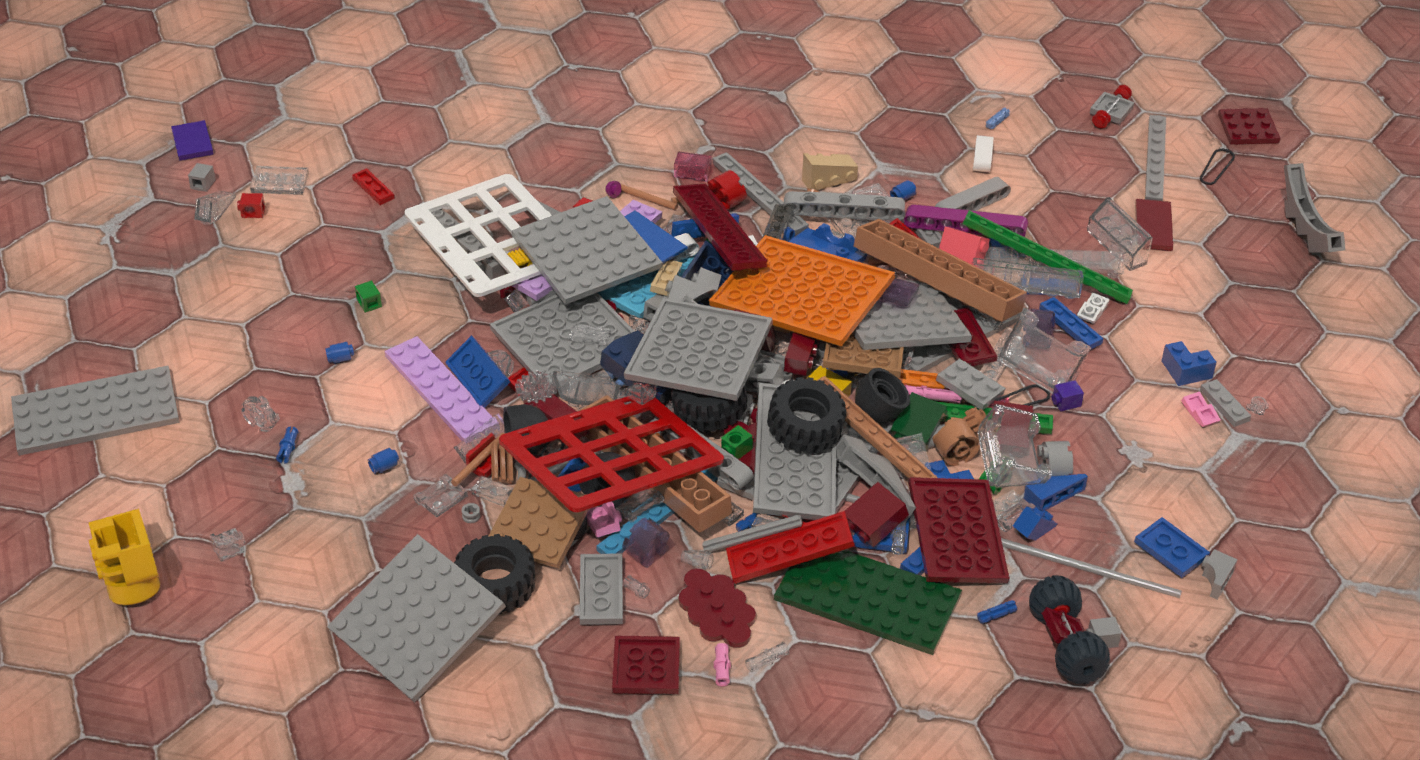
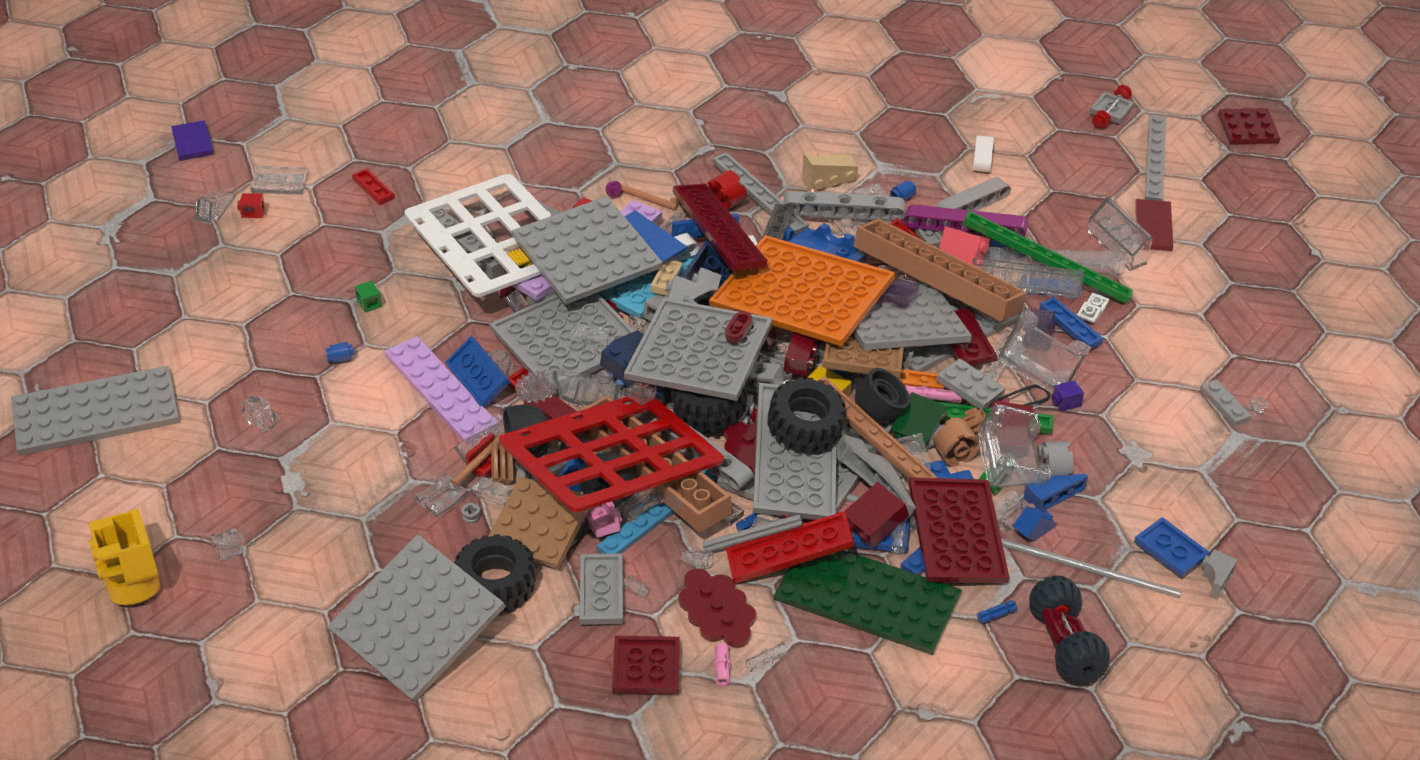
(201, 177): light grey brick -> none
(287, 445): blue pin -> none
(383, 460): blue brick -> none
(646, 541): clear purple brick -> none
(692, 166): clear pink brick -> none
(737, 442): green brick -> none
(738, 327): none -> dark red plate
(997, 118): medium blue axle -> none
(1106, 629): light grey brick -> none
(1187, 366): blue brick -> none
(1199, 410): bright pink slope -> none
(1222, 149): black piece -> none
(1308, 220): light grey arch -> none

